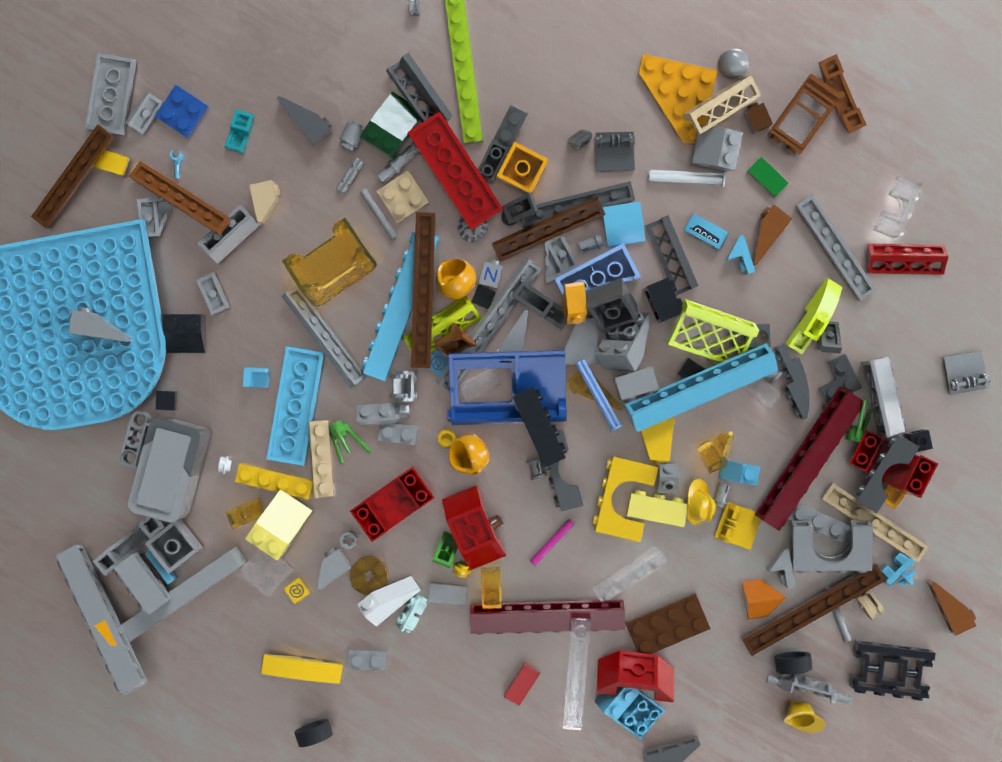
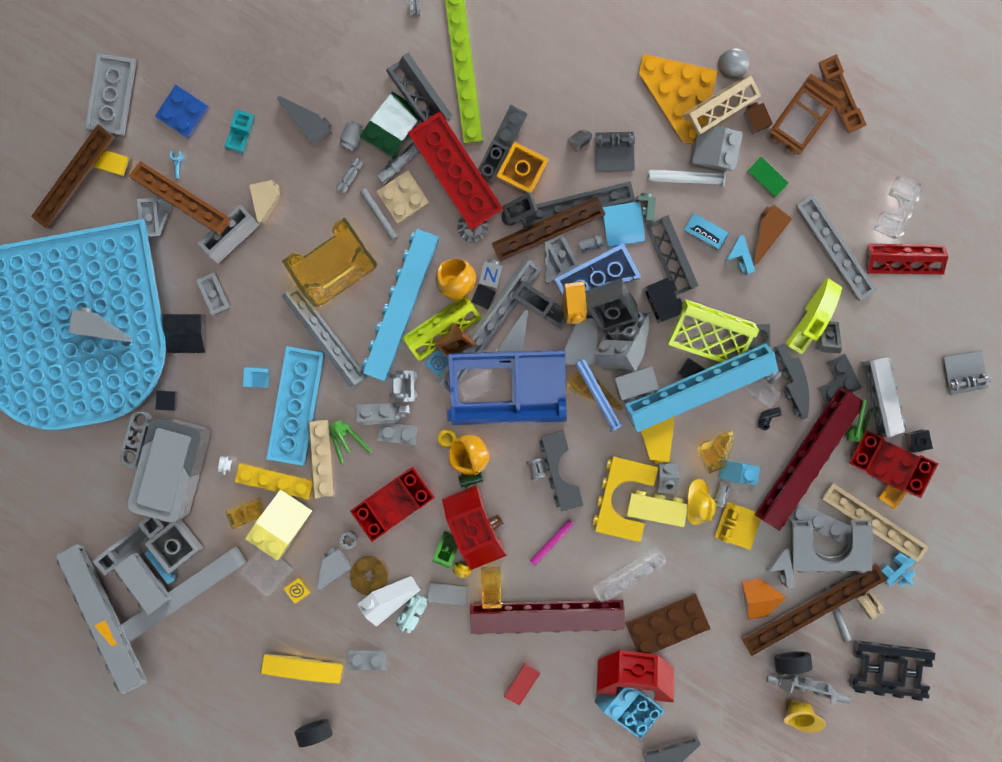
(144, 112): light grey plate -> none
(423, 290): reddish brown plate -> none
(467, 480): none -> dark green pin
(539, 427): black brick -> none
(576, 673): clear plate -> none
(648, 210): none -> sand green bracket
(766, 417): none -> black arm
(873, 494): dark grey arch -> none
(955, 614): dark orange slope -> none

